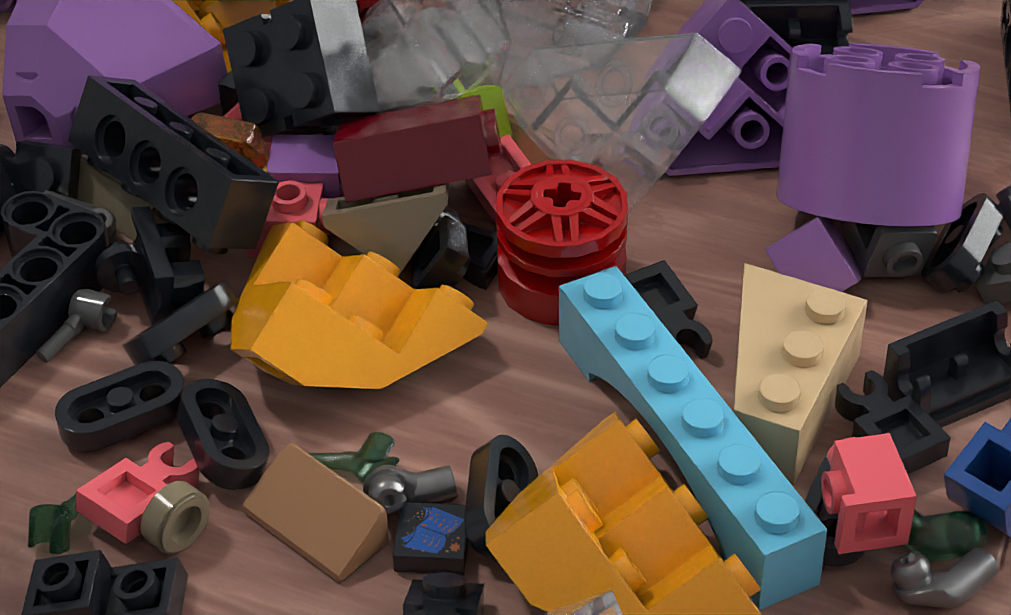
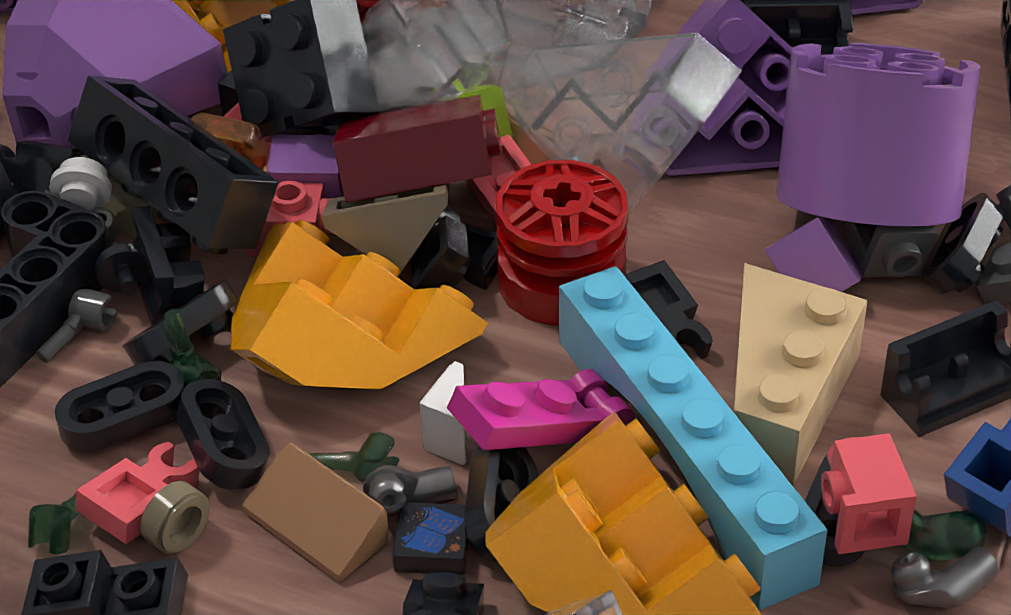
(81, 183): none -> white plate
(188, 361): none -> clear green hand
(439, 428): none -> white slope
(535, 412): none -> dark pink plate
(911, 428): black plate -> none

